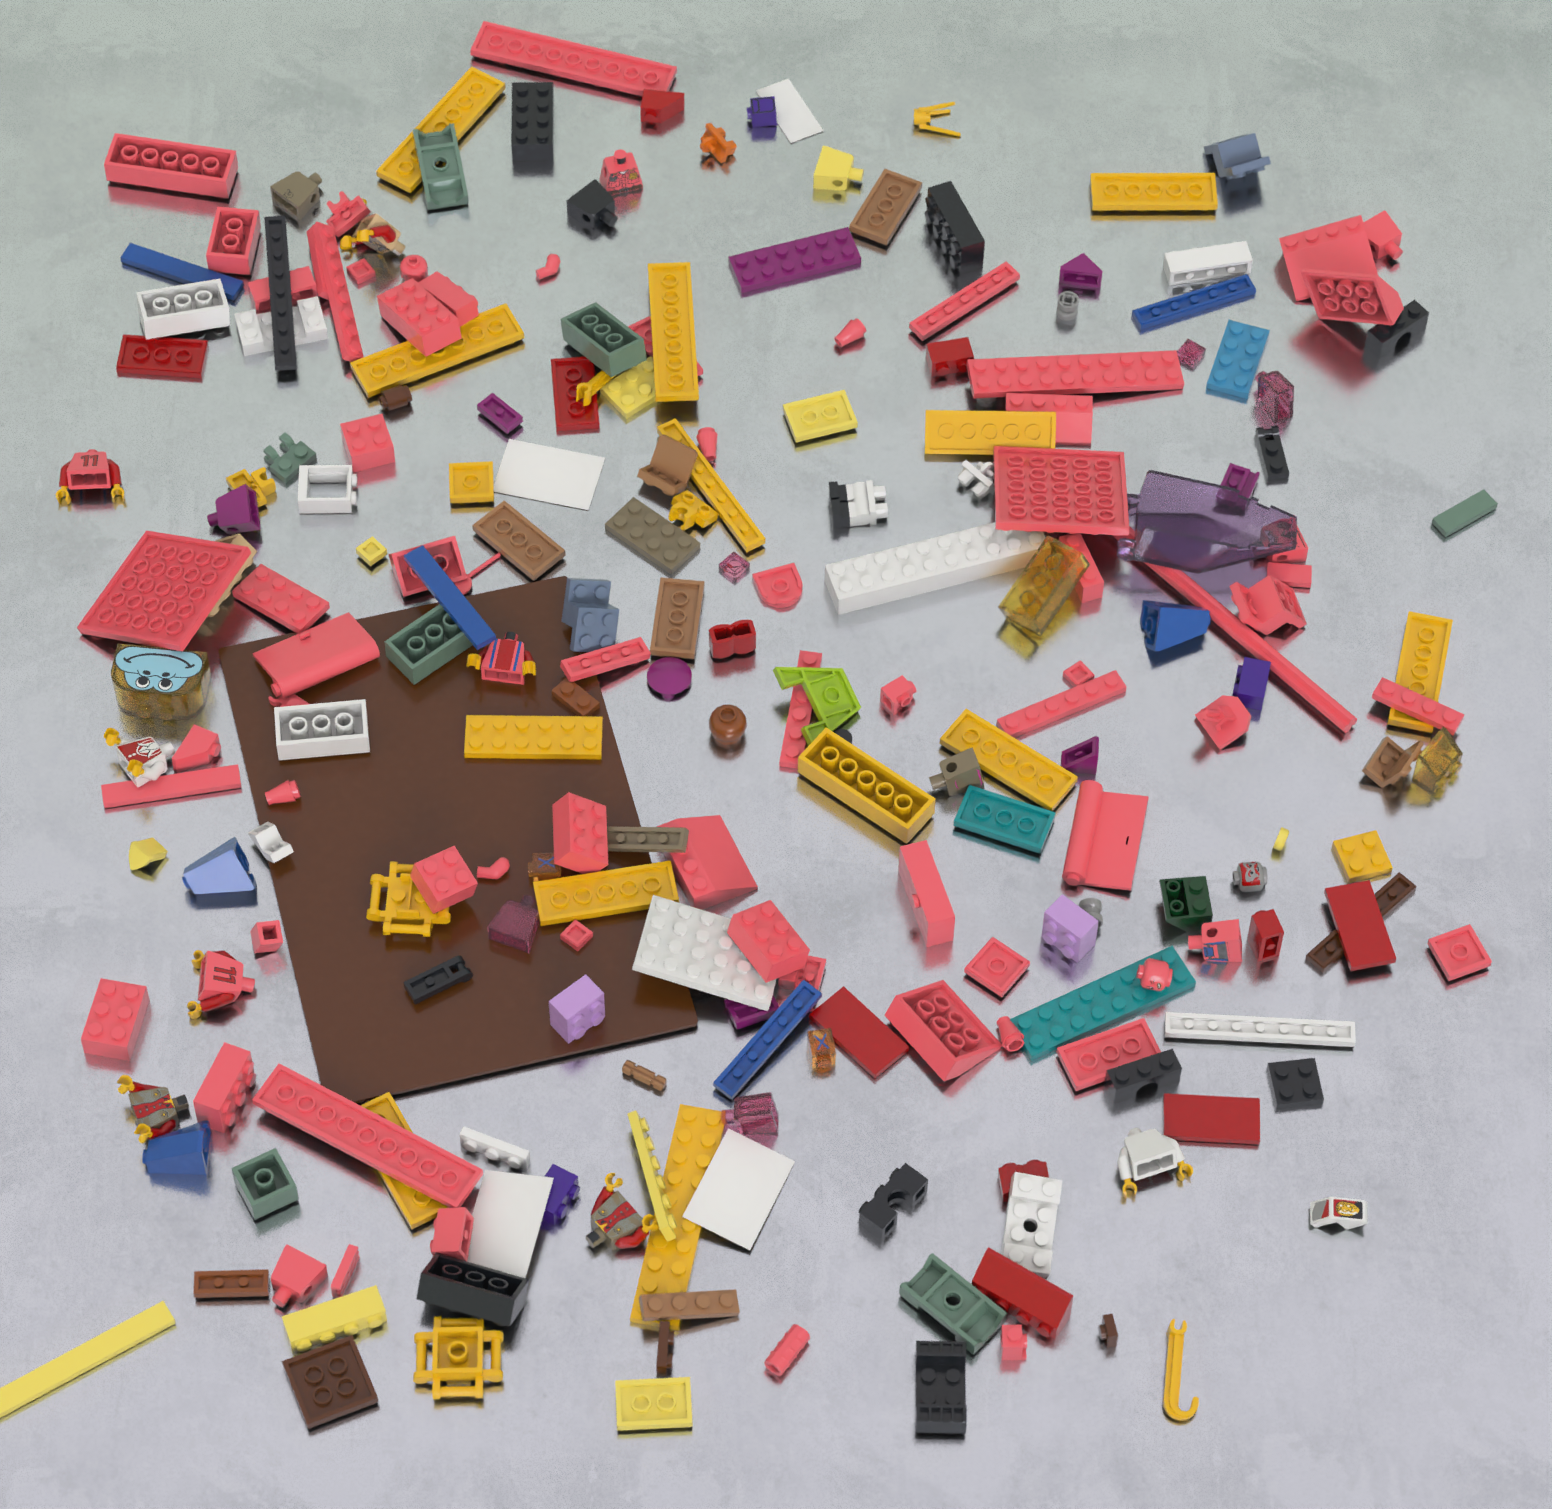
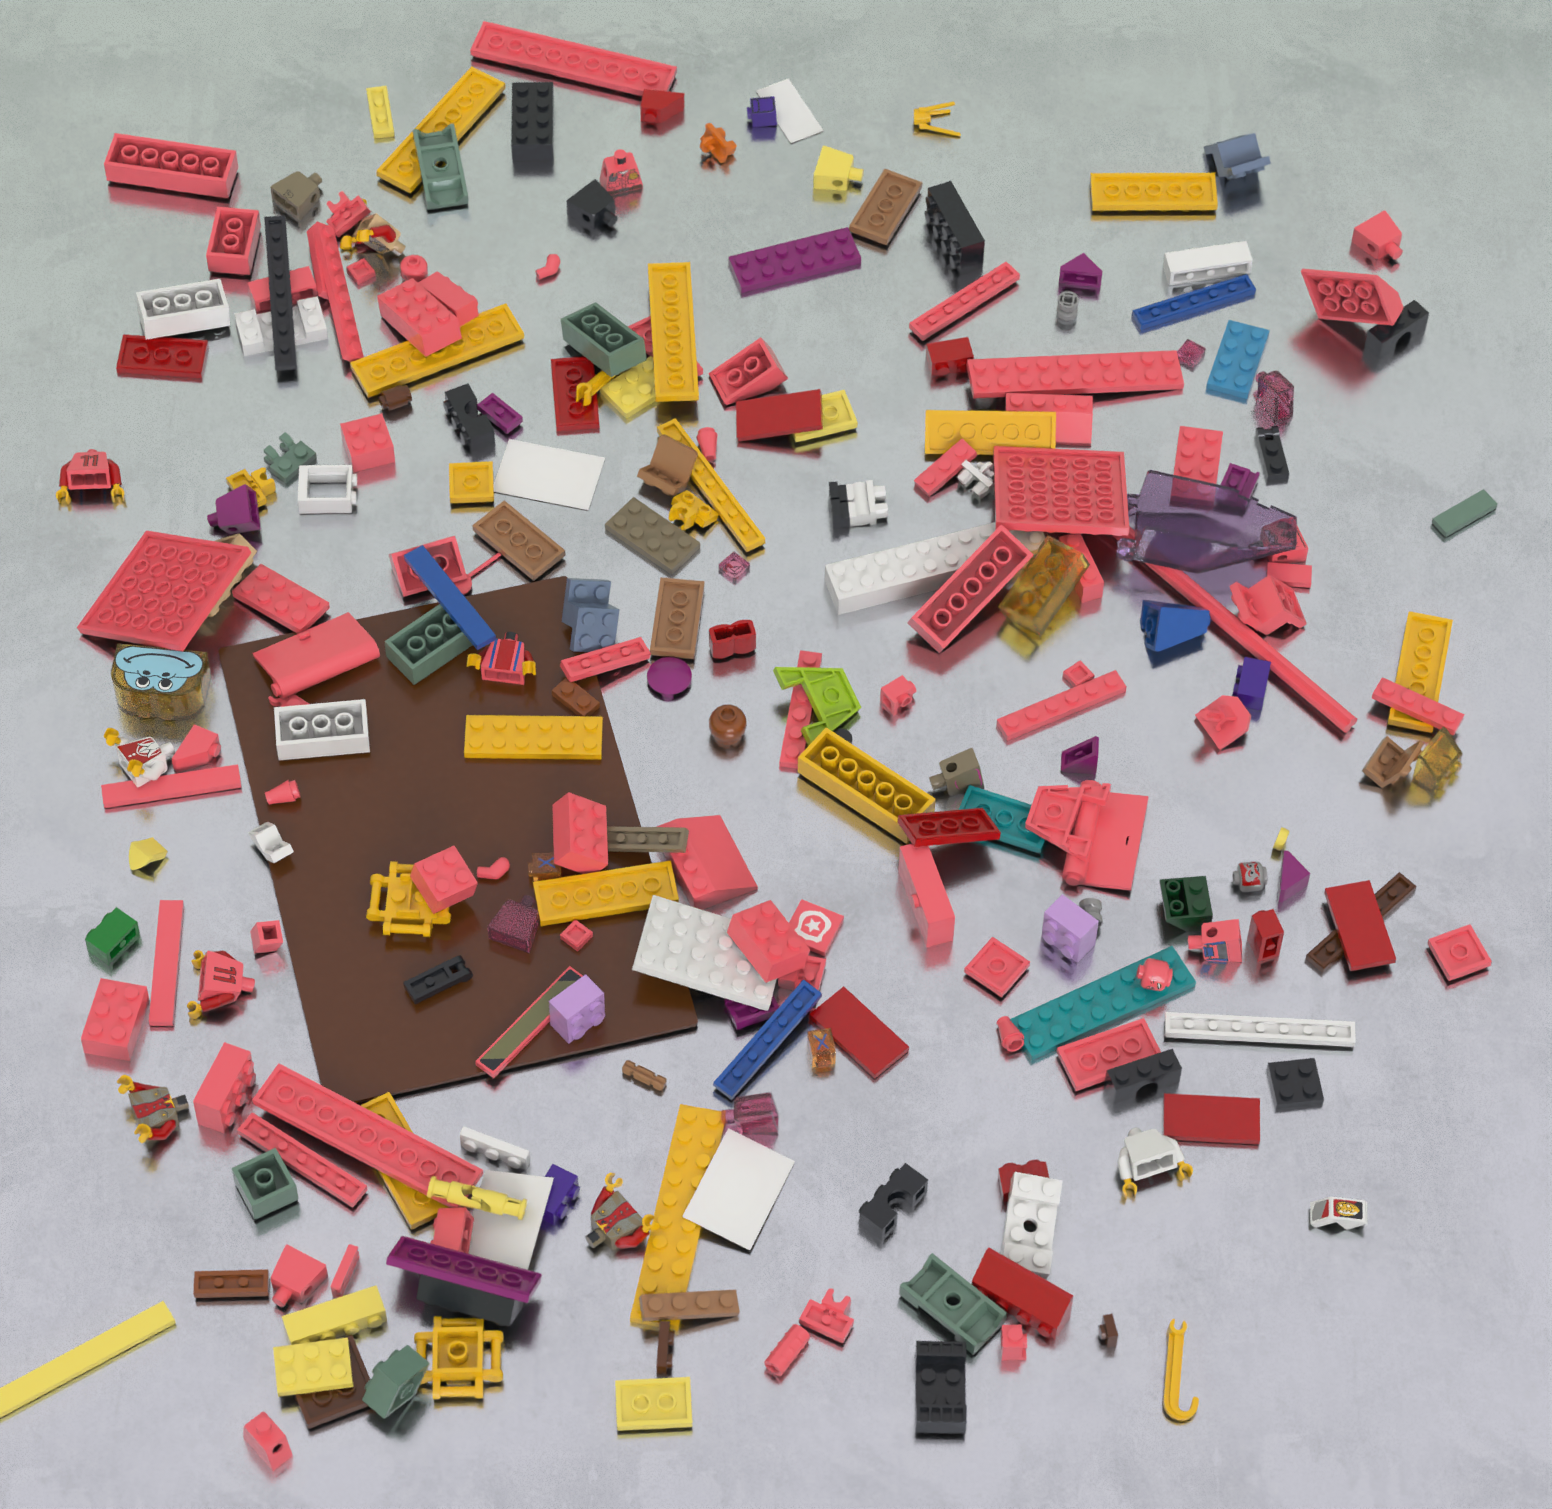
(112, 936): none -> green brick
(166, 963): none -> coral tile
(177, 269): blue tile -> none
(180, 1151): blue slope -> none
(220, 871): slope -> none
(263, 1436): none -> coral torso
(303, 1160): none -> coral plate
(313, 1367): none -> light yellow plate
(371, 551): light yellow plate -> none
(380, 112): none -> light yellow tile
(395, 1381): none -> sand green brick
(464, 1269): none -> magenta tile
(475, 431): none -> black arch
(481, 1199): none -> light yellow piece
(525, 1027): none -> tile
(654, 1181): light yellow plate -> none
(748, 373): none -> coral slope
(779, 415): none -> red tile
(779, 586): coral tile -> none
(816, 926): none -> coral tile
(828, 1317): none -> coral plate
(852, 331): coral cone -> none
(942, 1029): coral slope -> none
(945, 468): none -> coral plate
(948, 827): none -> red tile
(970, 588): none -> coral brick
(1010, 760): yellow plate -> none
(1055, 813): none -> coral wing
(1198, 454): none -> coral plate
(1293, 877): none -> magenta slope
(1331, 247): coral slope -> none
(1362, 856): yellow plate -> none

